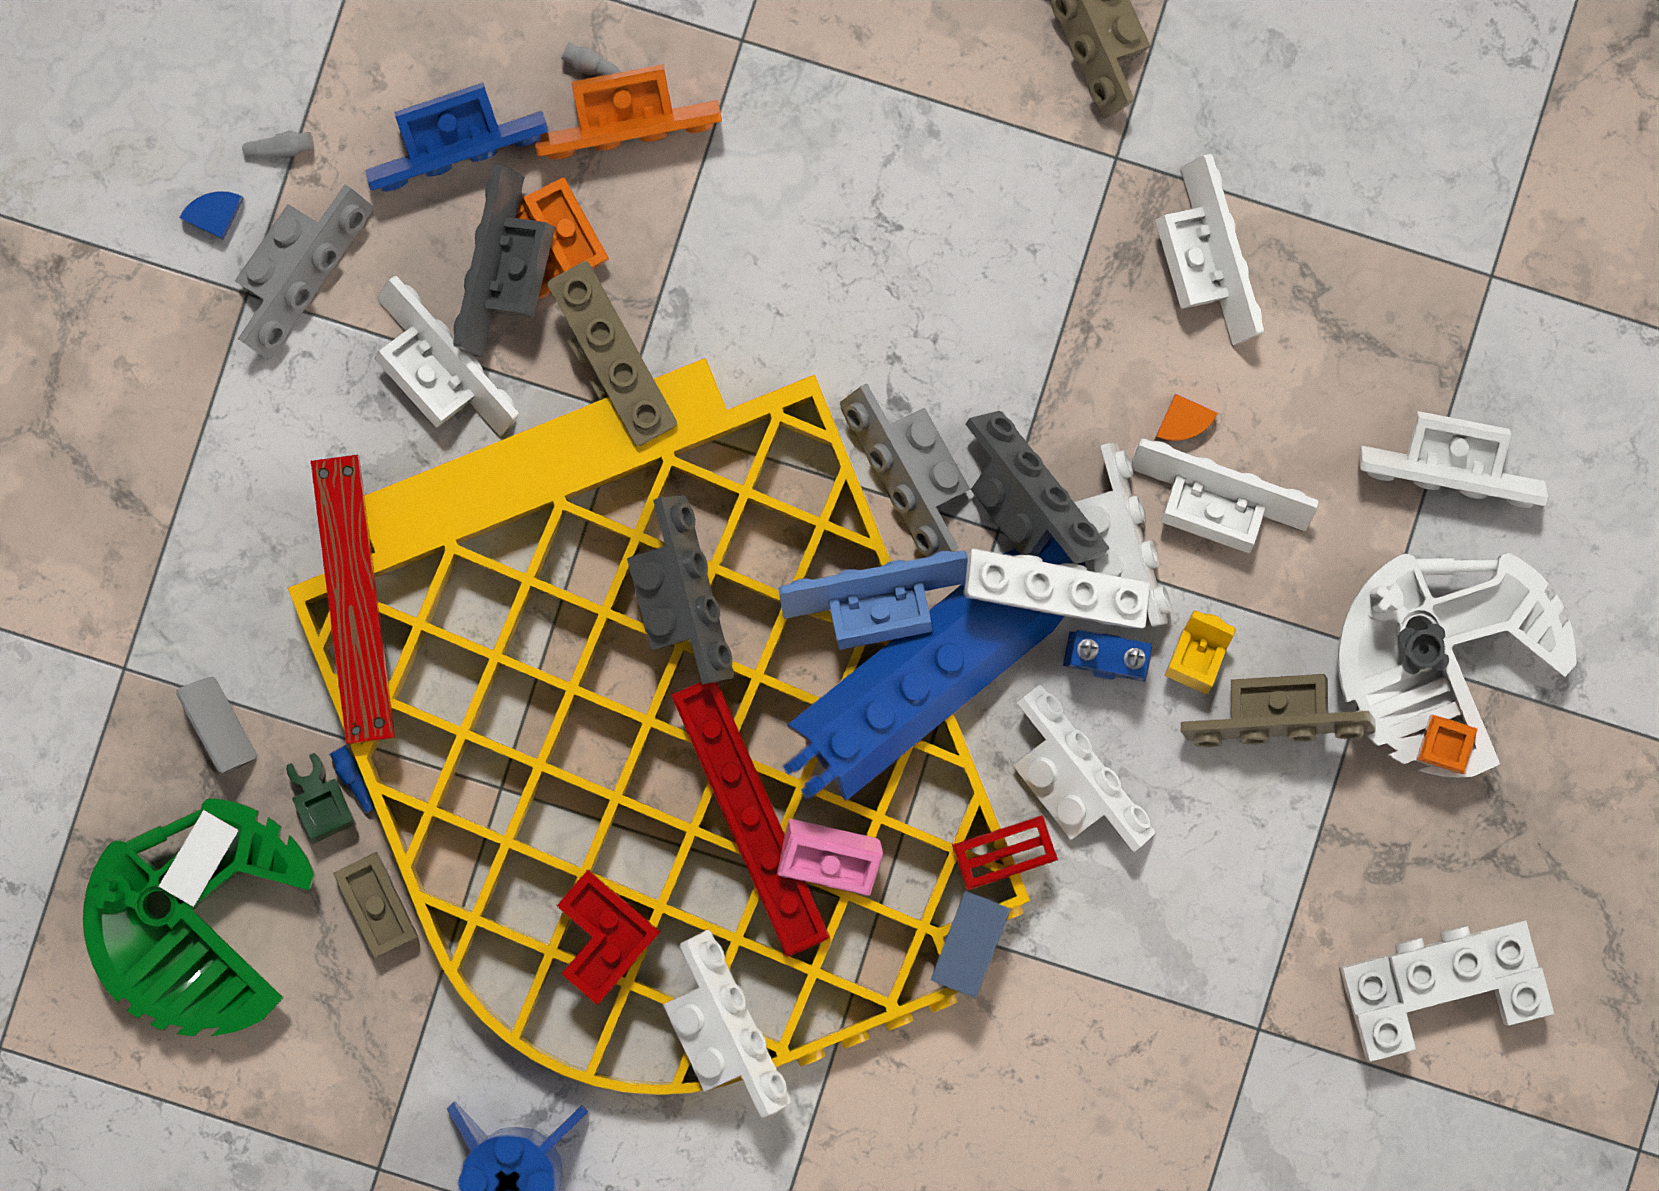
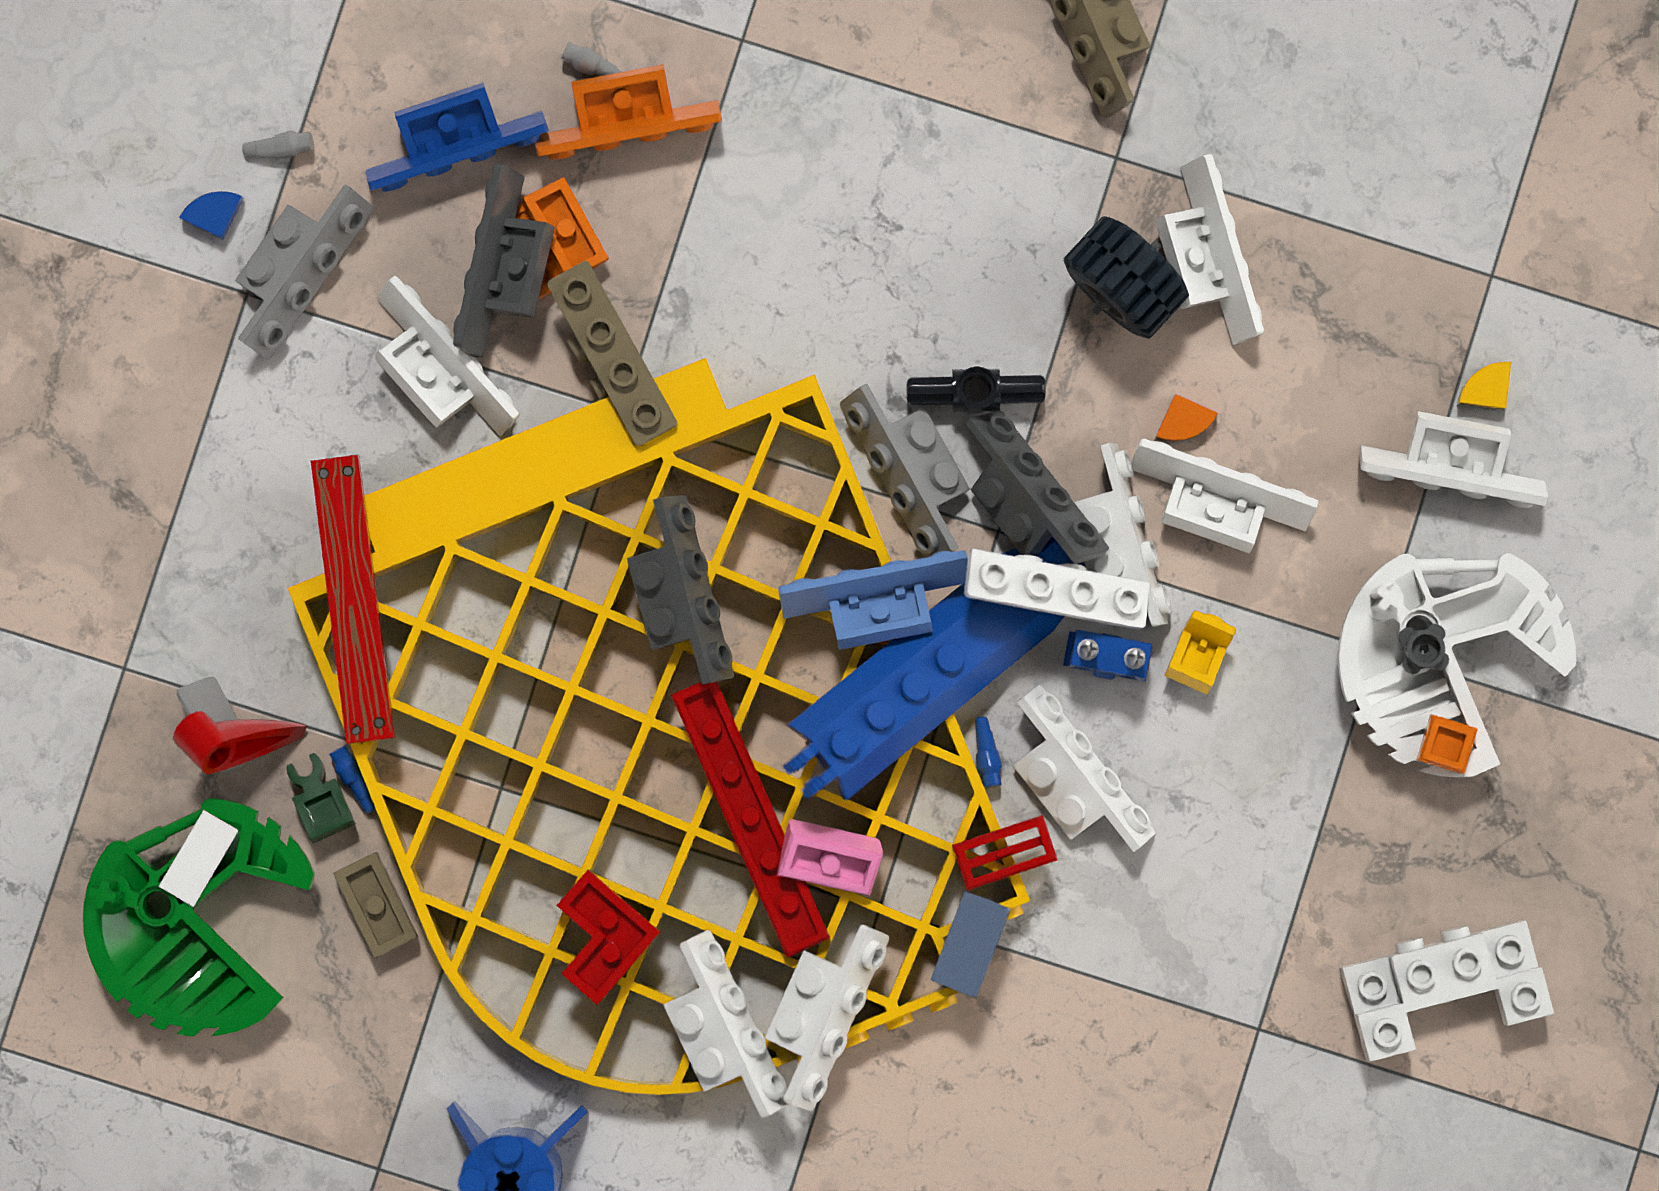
(231, 742): none -> red piece
(820, 1010): none -> white bracket
(987, 756): none -> blue piece
(1001, 390): none -> black axle
(1126, 277): none -> black wheel
(1279, 707): dark tan bracket -> none
(1487, 387): none -> yellow tile

